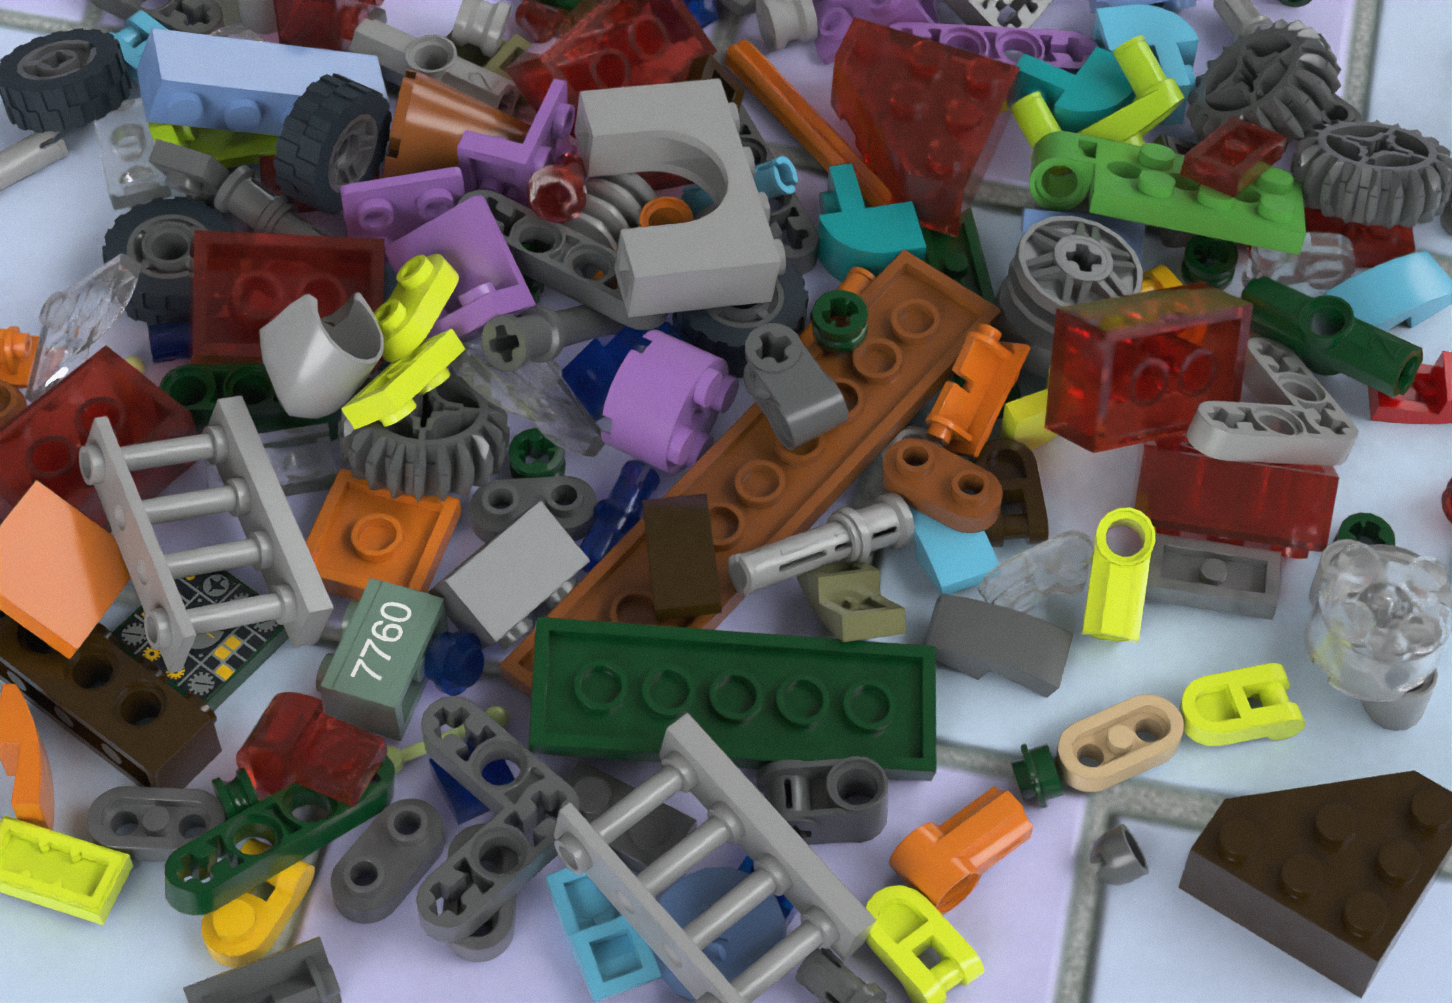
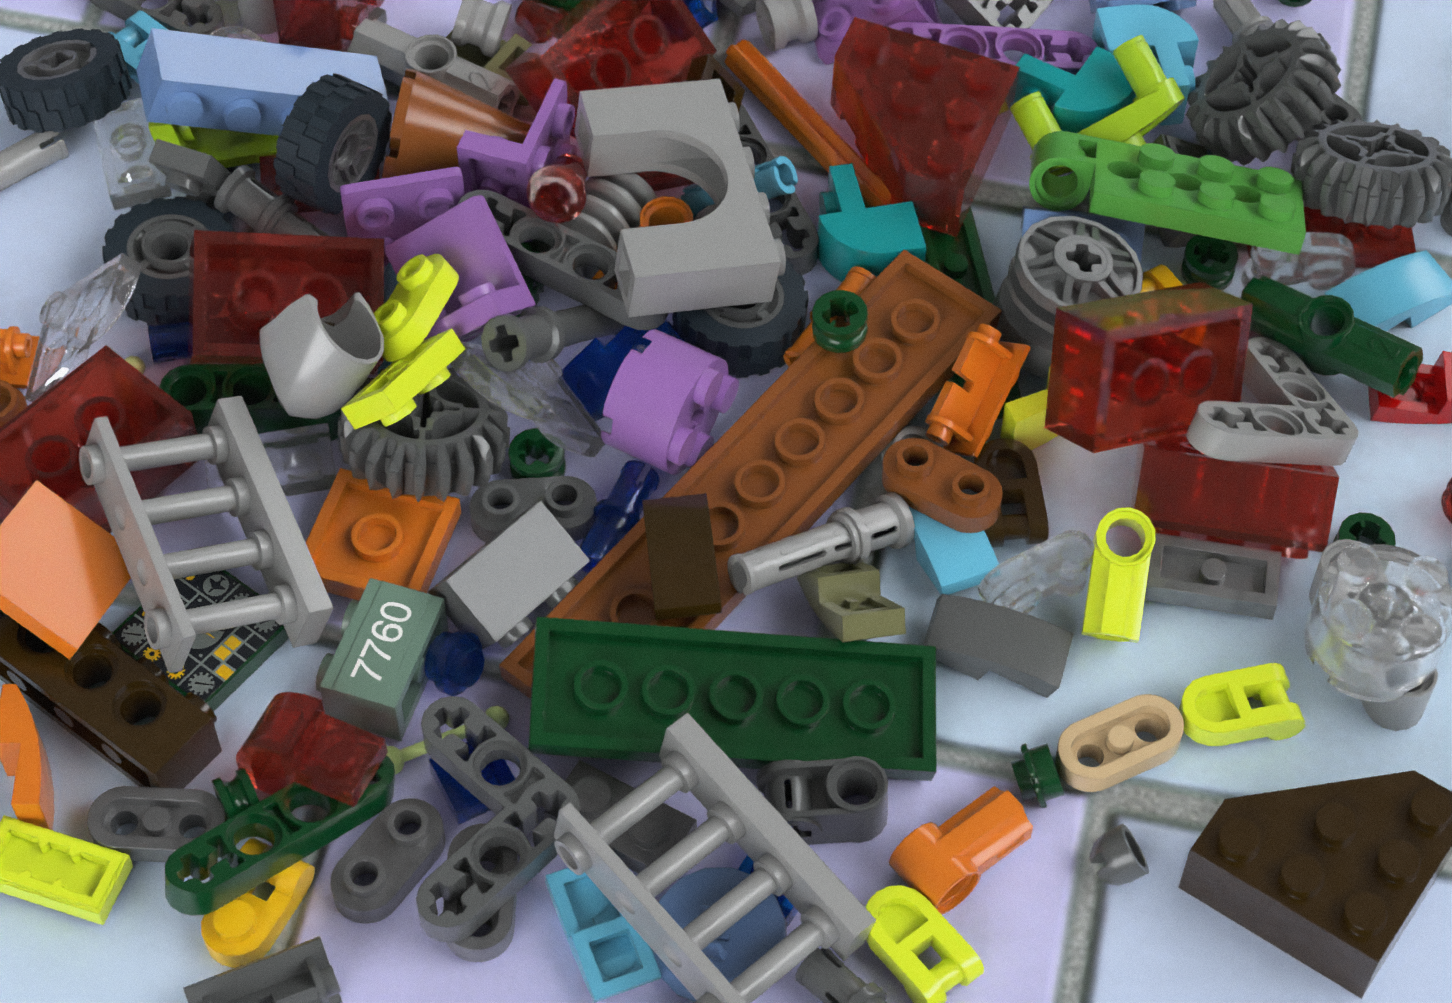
(791, 386): dark grey piece -> none
(1233, 156): clear red plate -> none

